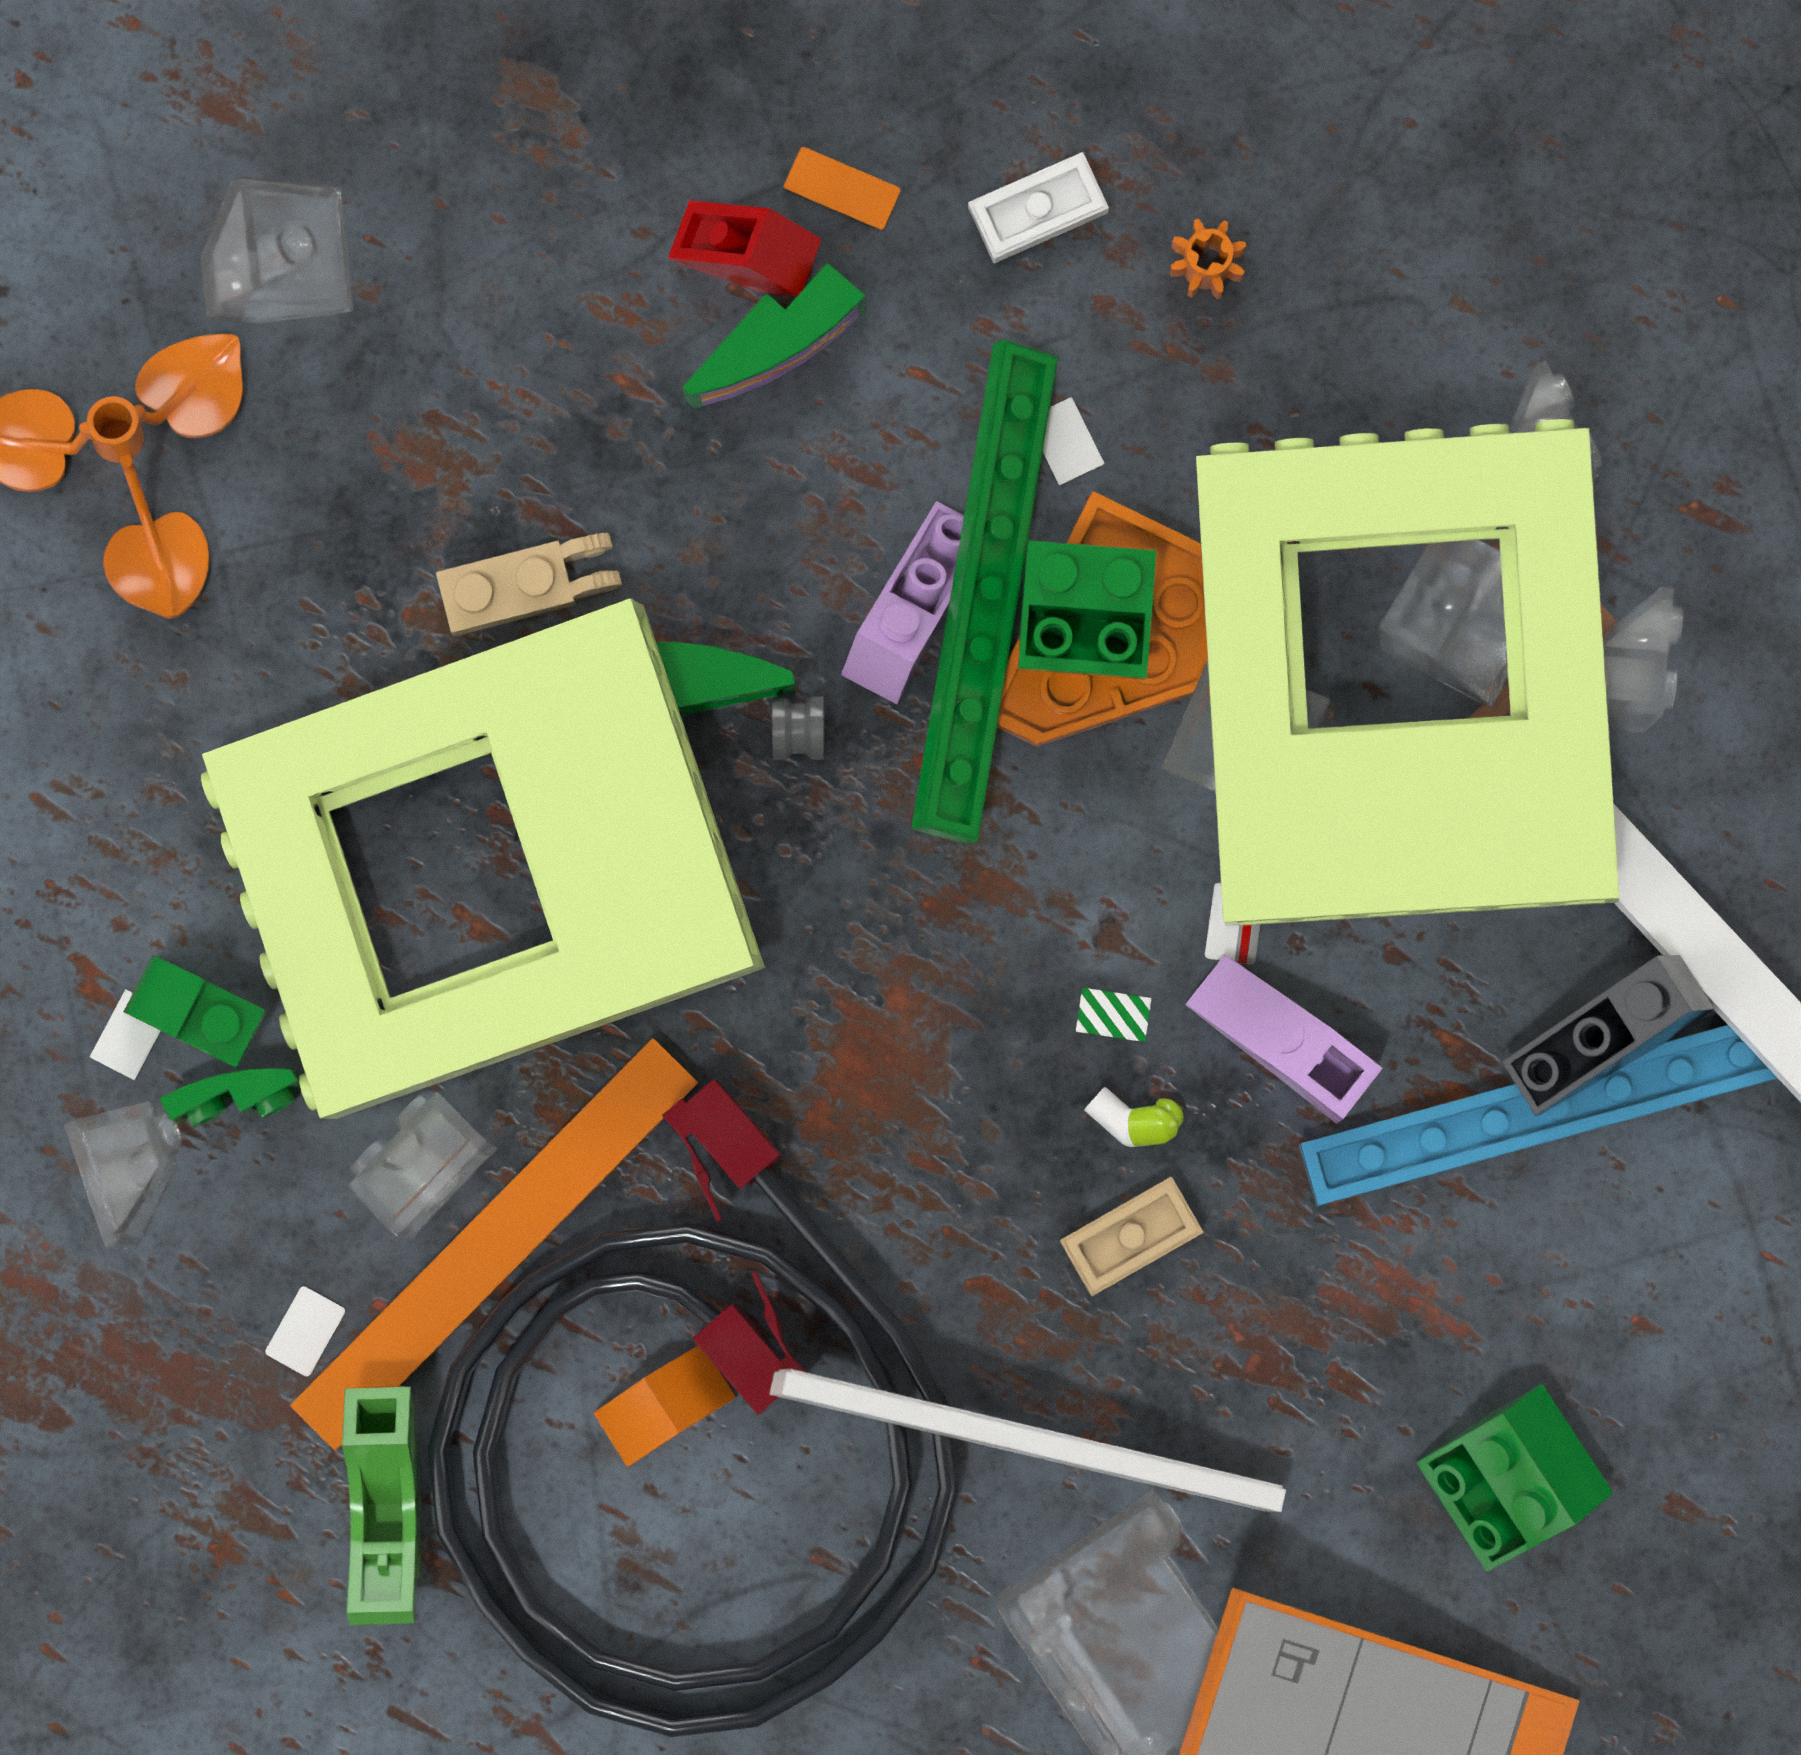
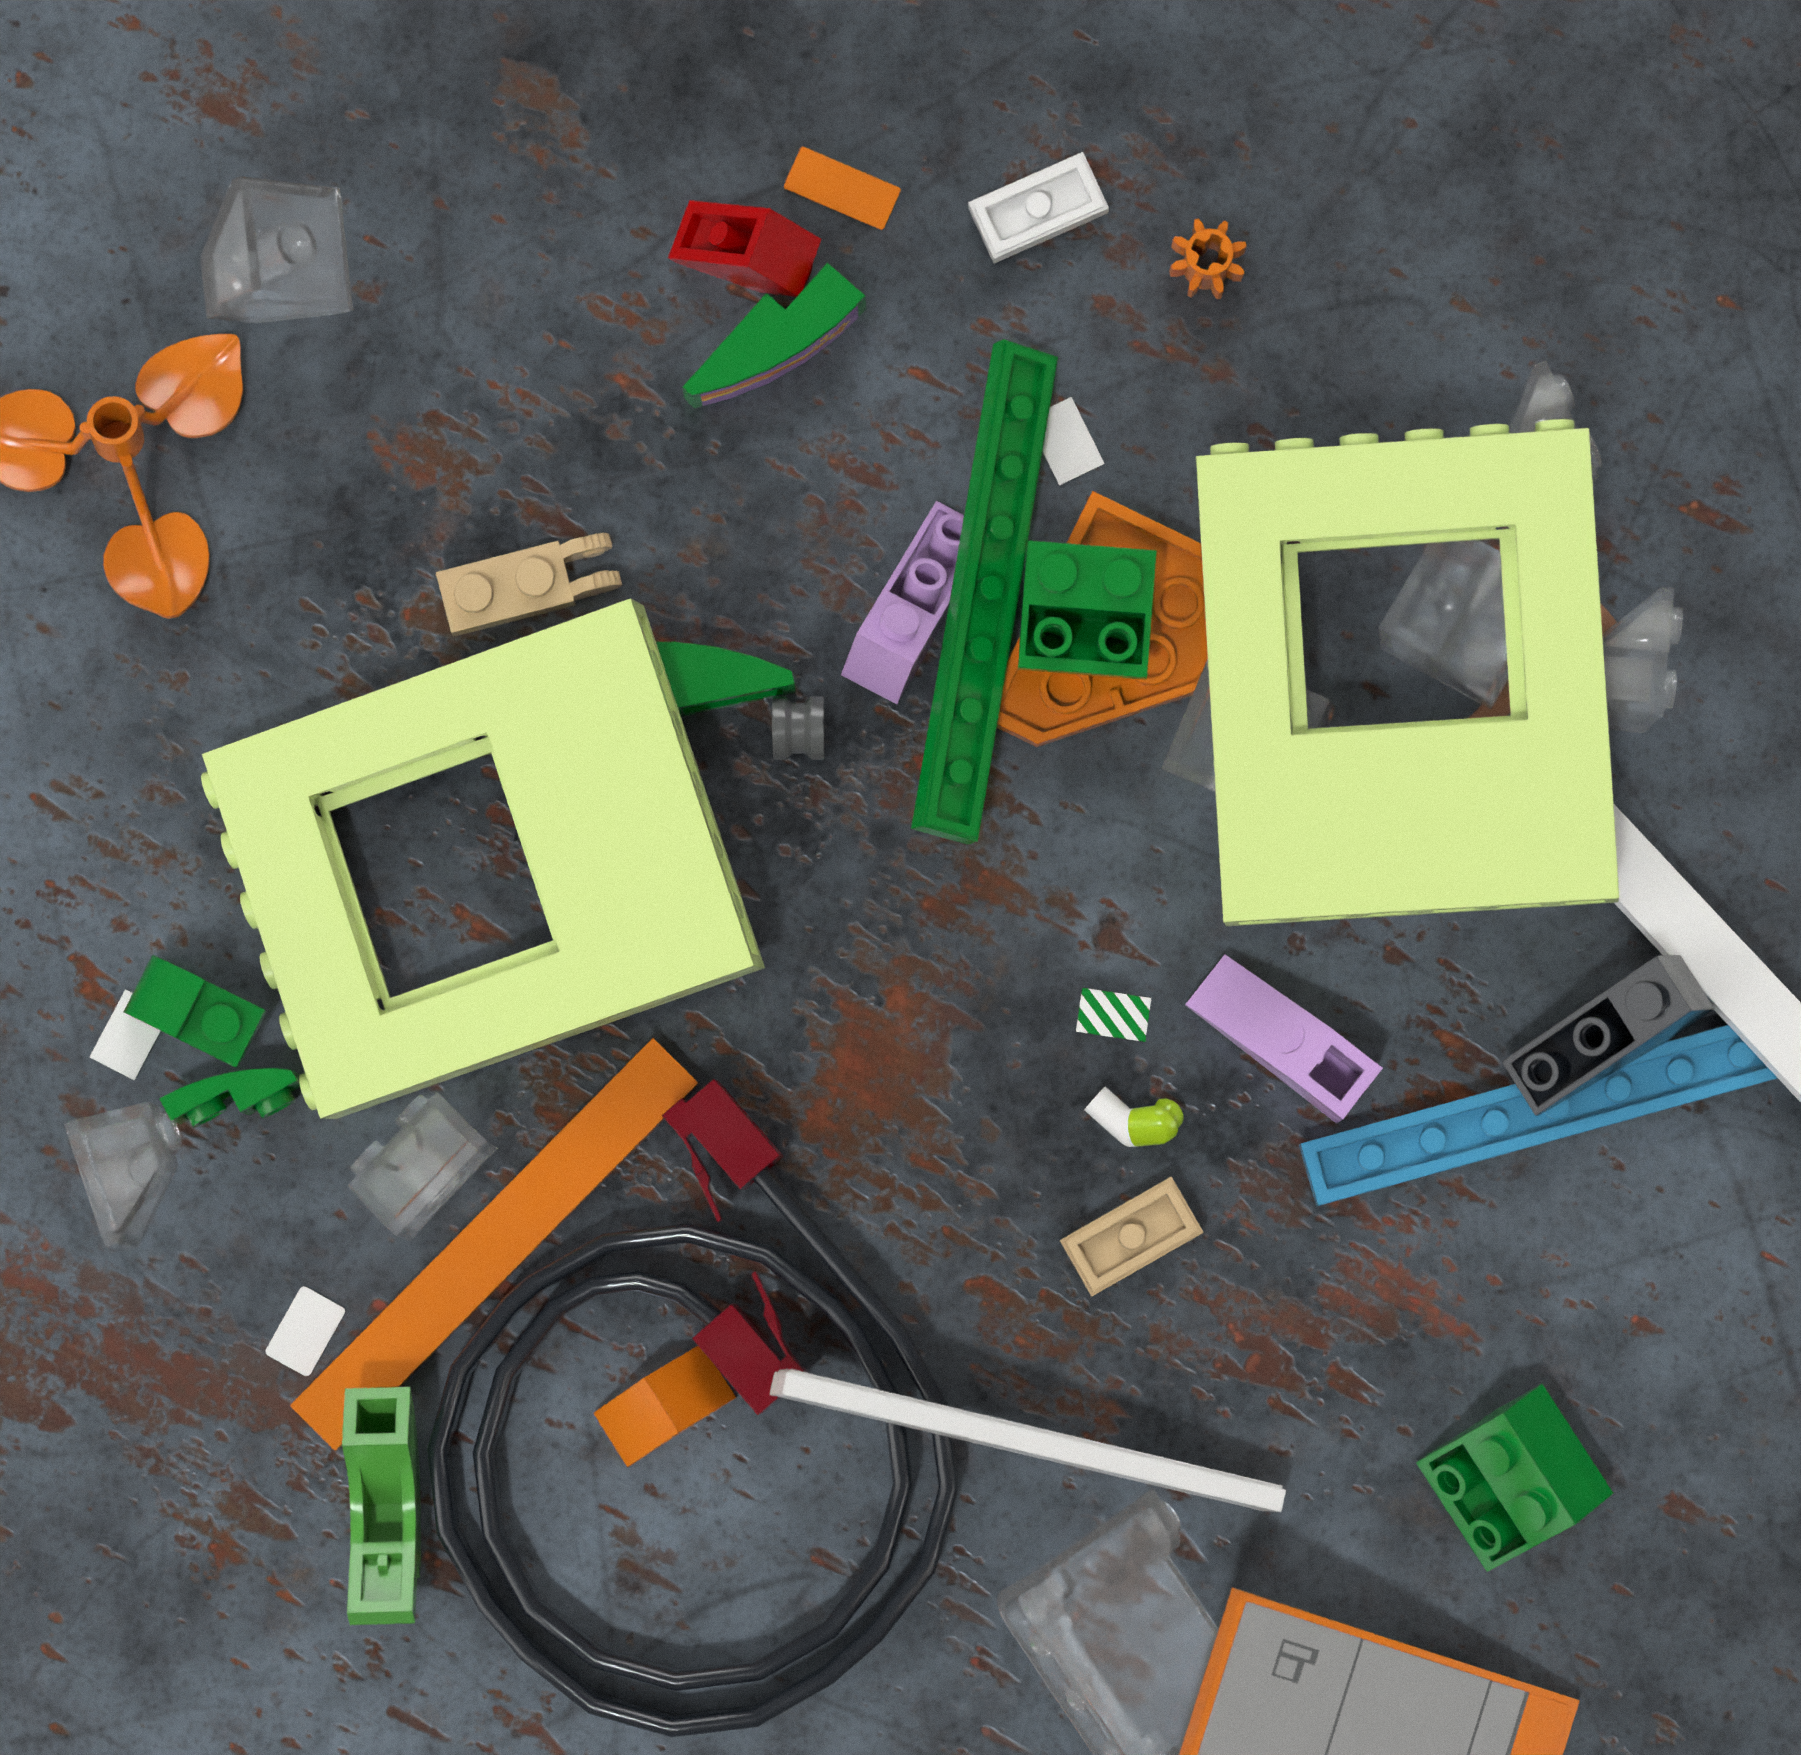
(1234, 941): white sticker -> none

